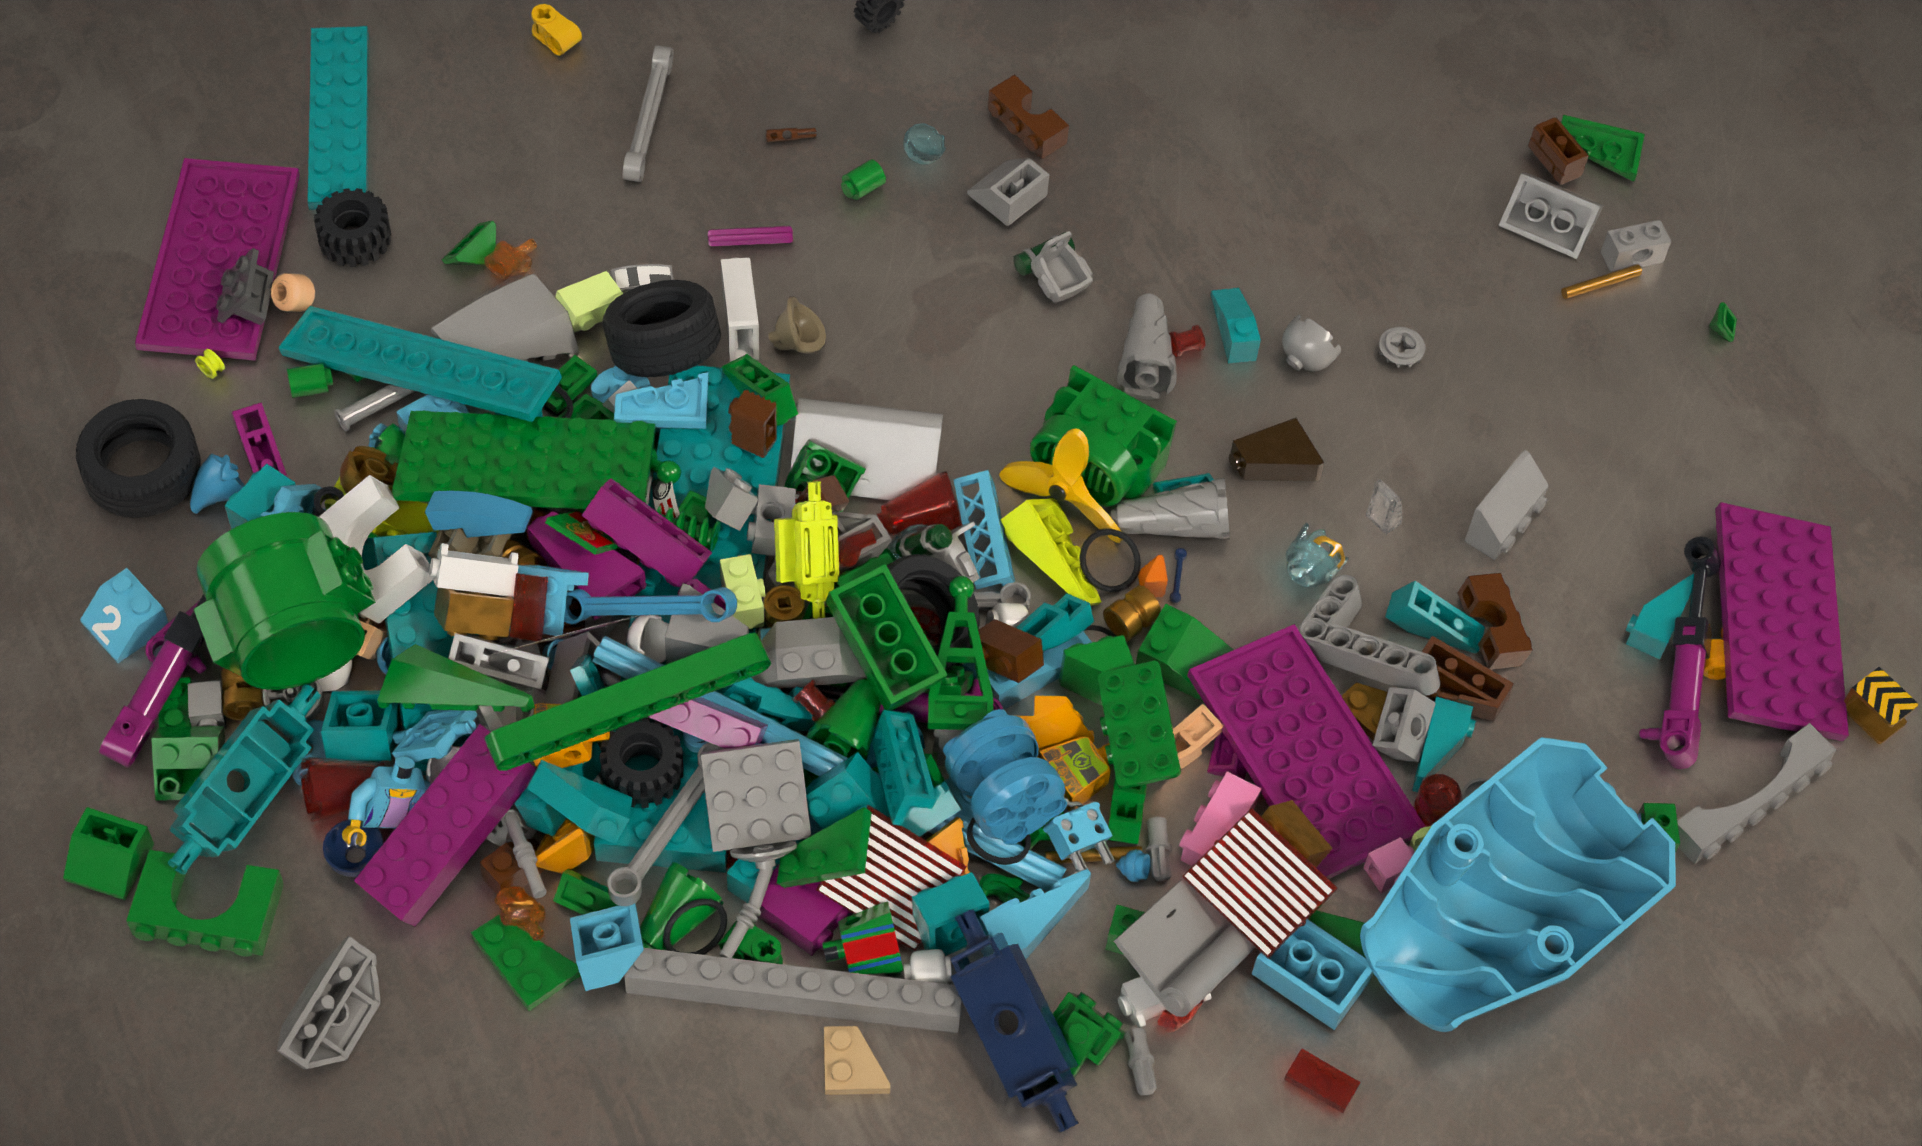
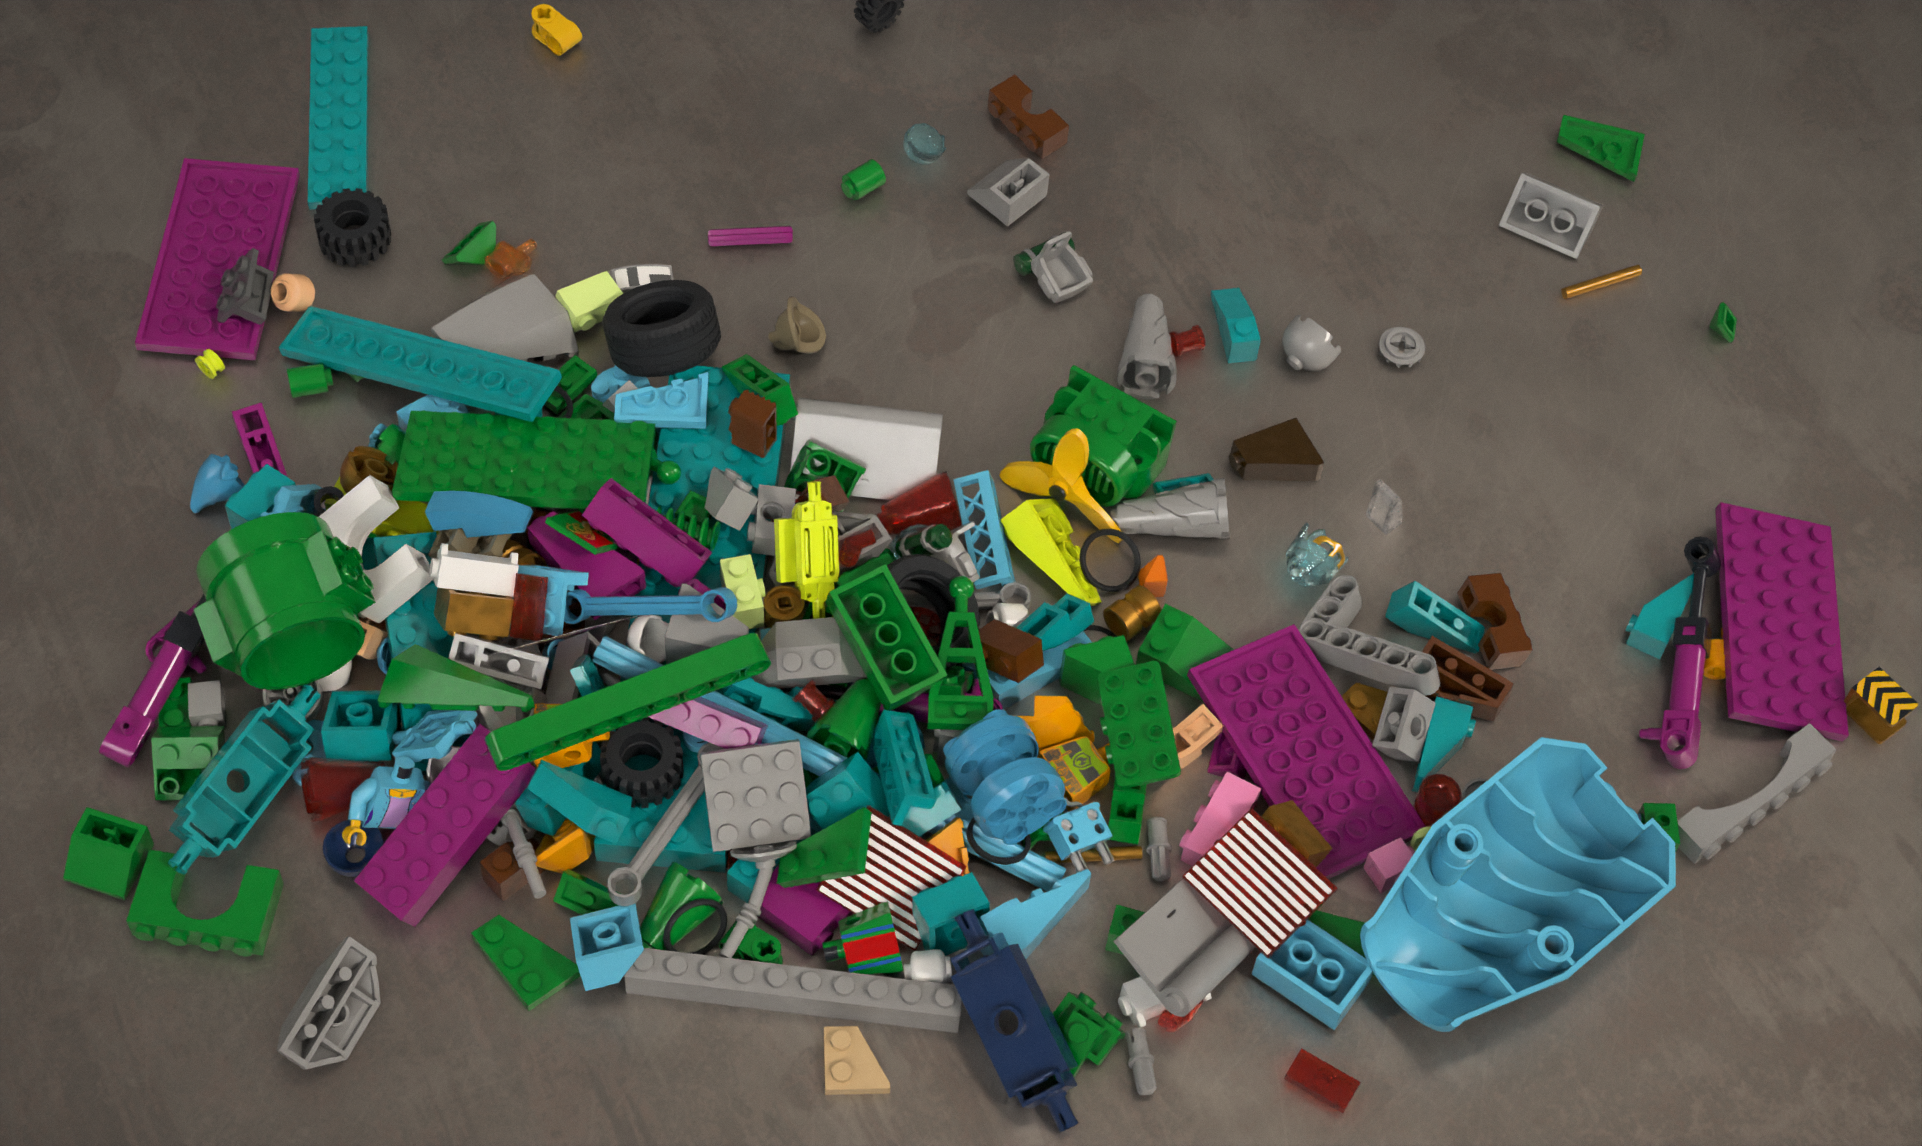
(123, 615): medium azure slope -> none
(129, 423): black tyre -> none
(239, 696): pearl gold wheel -> none
(370, 405): light grey pin -> none
(521, 909): clear orange piece -> none
(635, 159): light grey piece -> none
(664, 495): sticker -> none
(740, 308): white slope -> none
(775, 135): reddish brown pin -> none
(1003, 887): green piece -> none
(1135, 865): dark azure plate -> none
(1180, 556): dark blue hinge -> none
(1508, 507): light grey slope -> none
(1558, 150): reddish brown brick -> none
(1636, 244): light grey brick -> none

